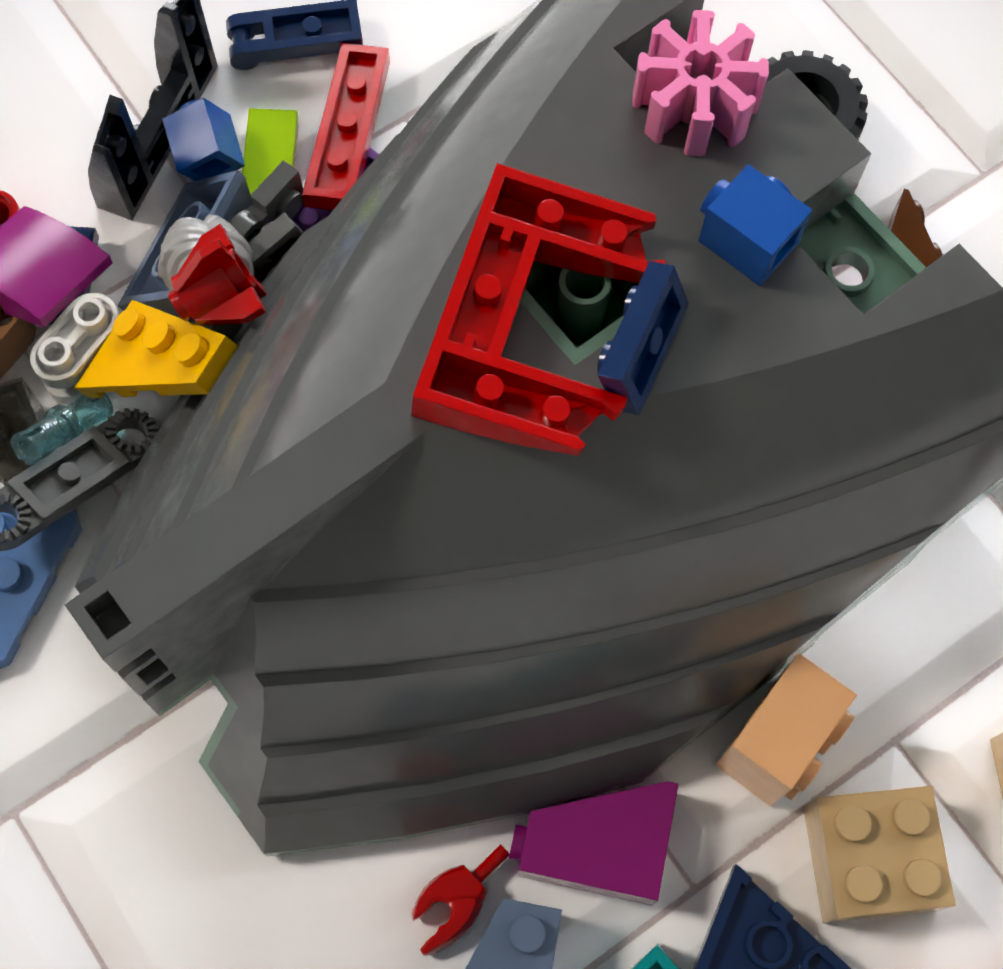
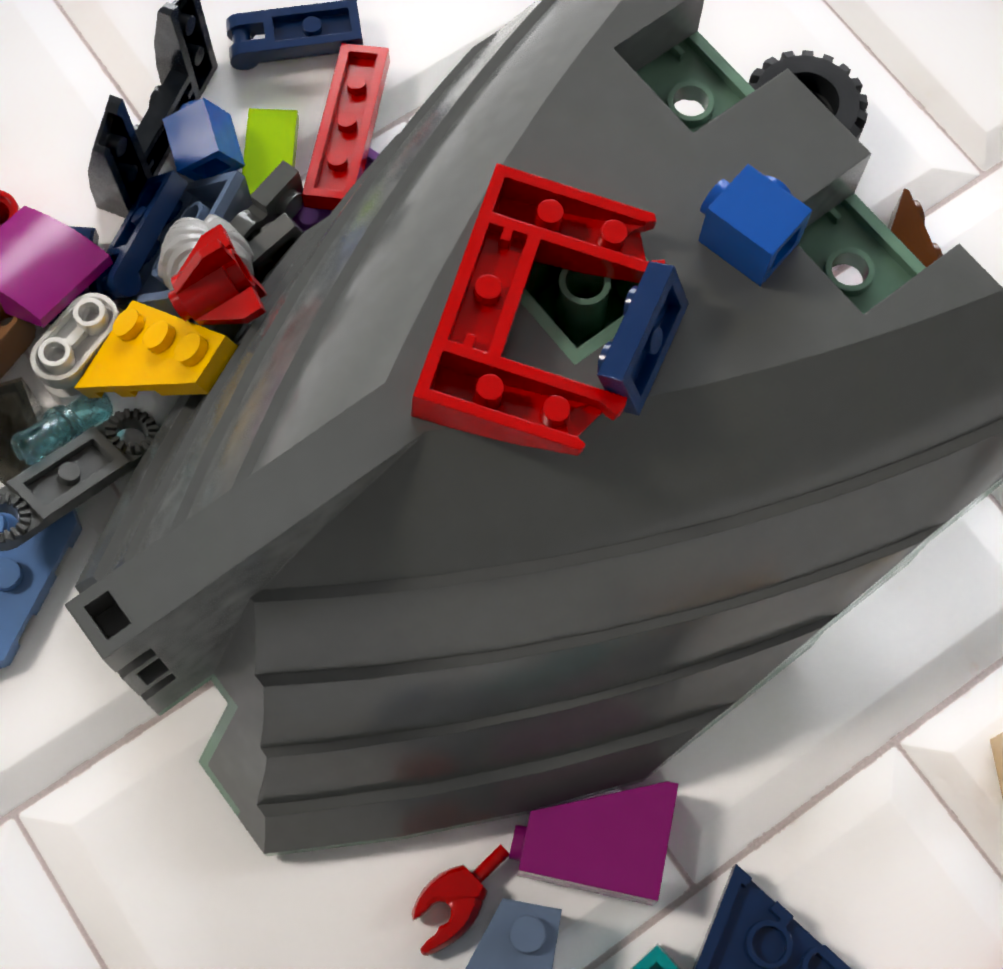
(138, 235): none -> dark blue plate
(699, 83): bright pink gear -> none
(786, 730): light nougat brick -> none
(878, 854): tan brick -> none

